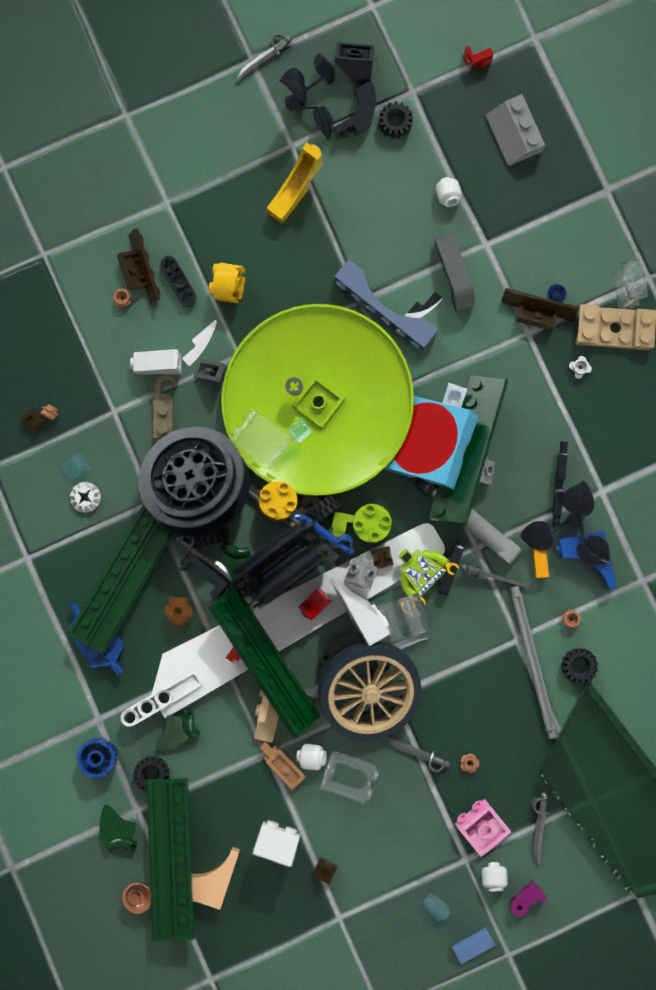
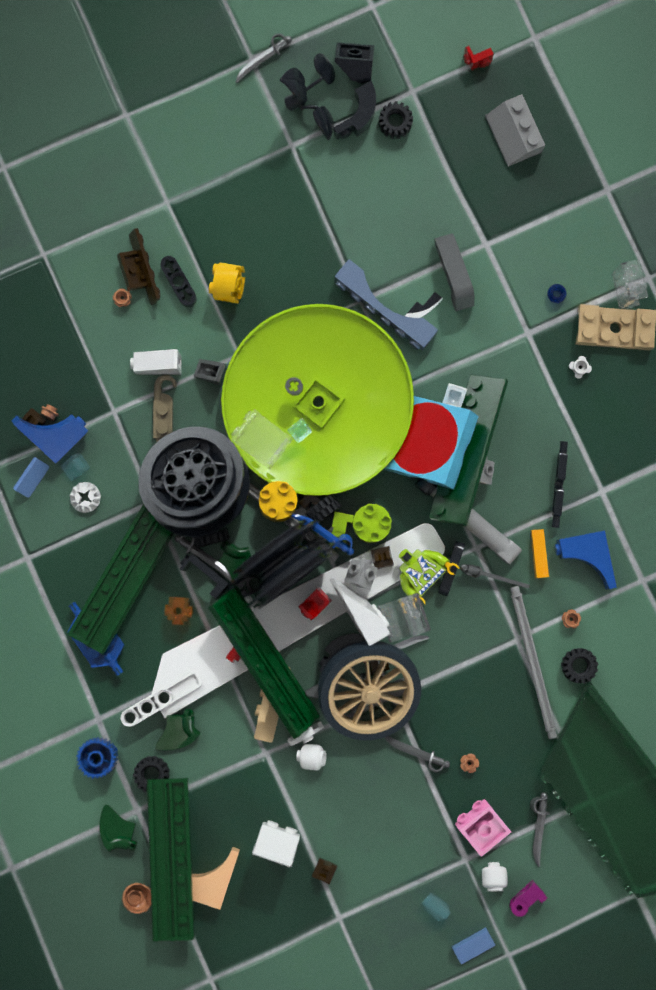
(31, 477): none -> medium blue slope
(54, 439): none -> blue arch
(201, 342): white sticker -> none
(282, 765): medium nougat hinge -> none
(296, 184): yellow arch -> none
(307, 735): none -> white plate
(357, 794): clear panel -> none
(448, 192): white head -> none
(538, 310): dark brown bracket -> none
(579, 503): black plant -> none

